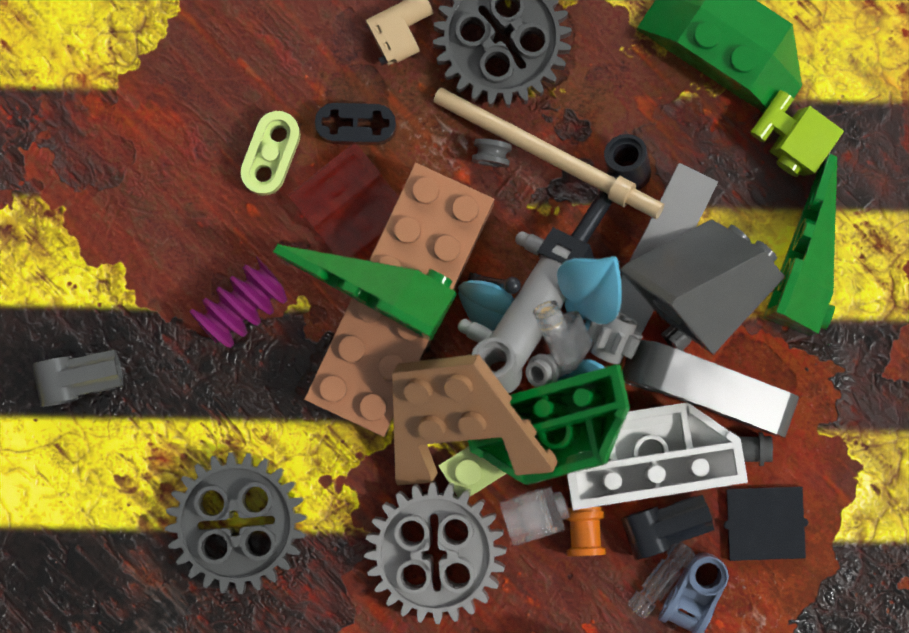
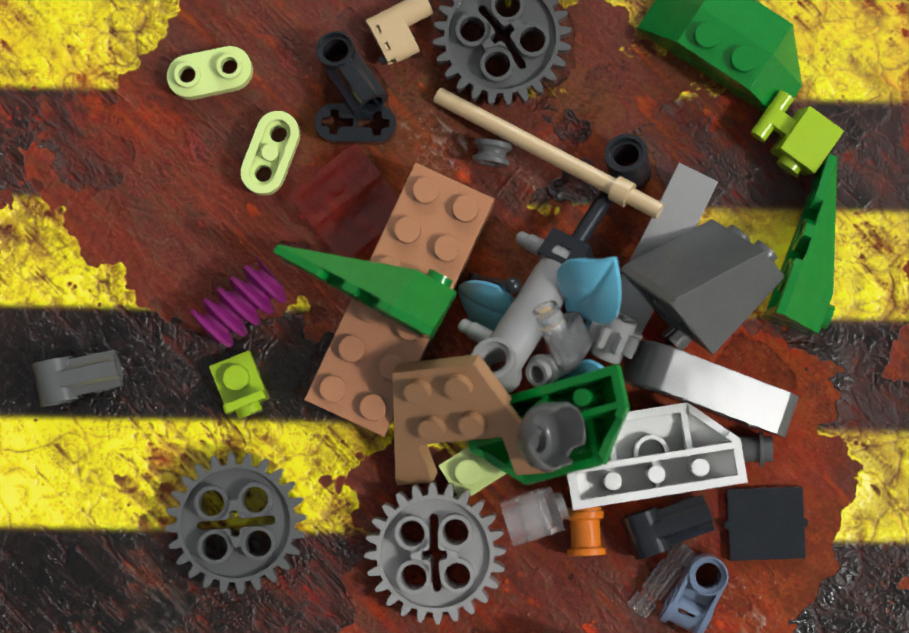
(209, 76): none -> yellowish green plate
(239, 385): none -> lime bracket
(350, 74): none -> black piece
(550, 434): none -> dark grey hair

